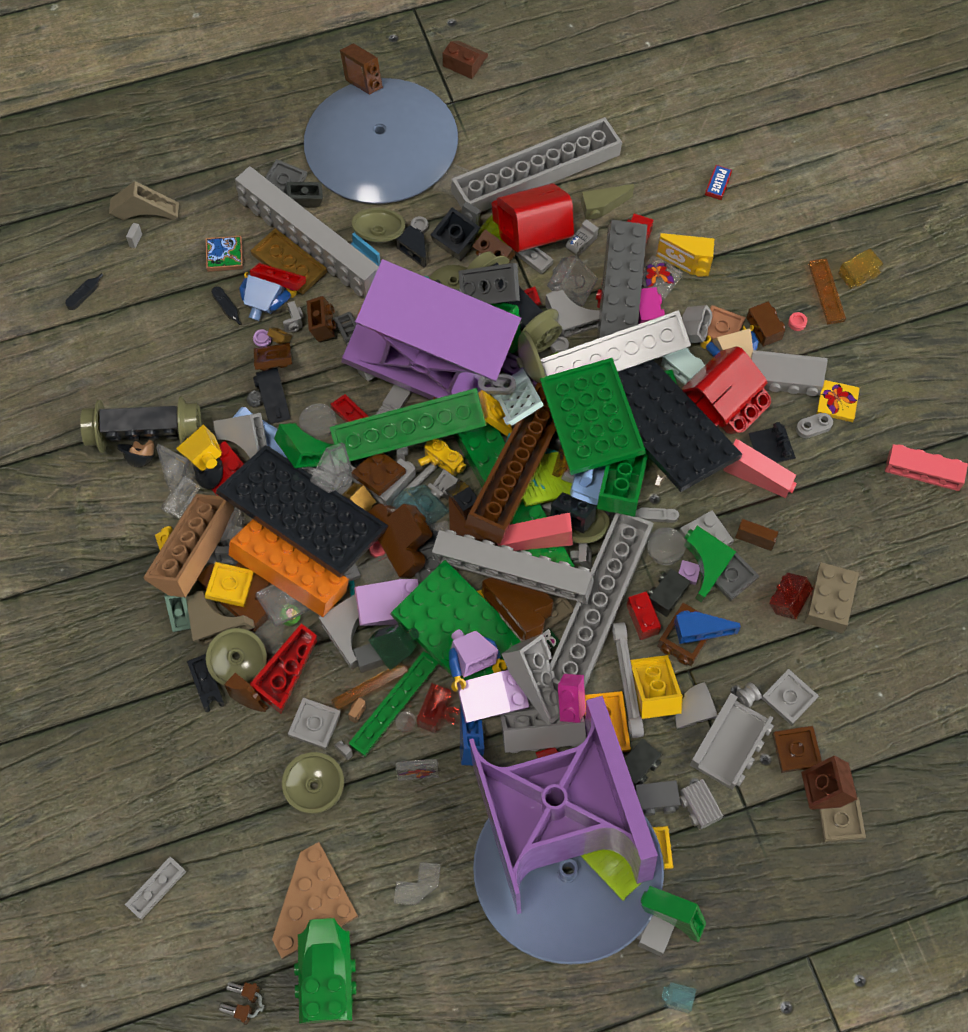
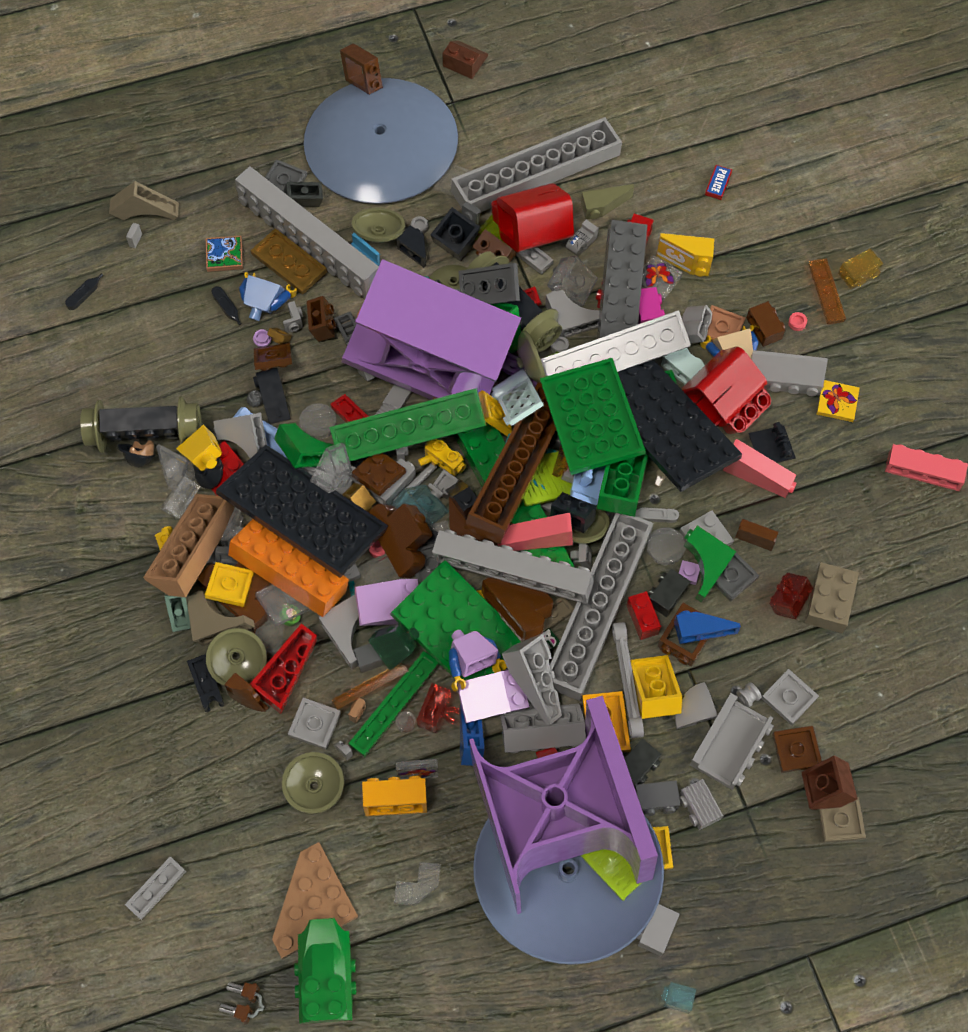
(278, 276): red plate -> none
(394, 796): none -> light orange brick
(498, 386): light grey plate -> none
(571, 698): dark pink brick -> none
(675, 910): green arch -> none
(816, 425): light grey plate -> none

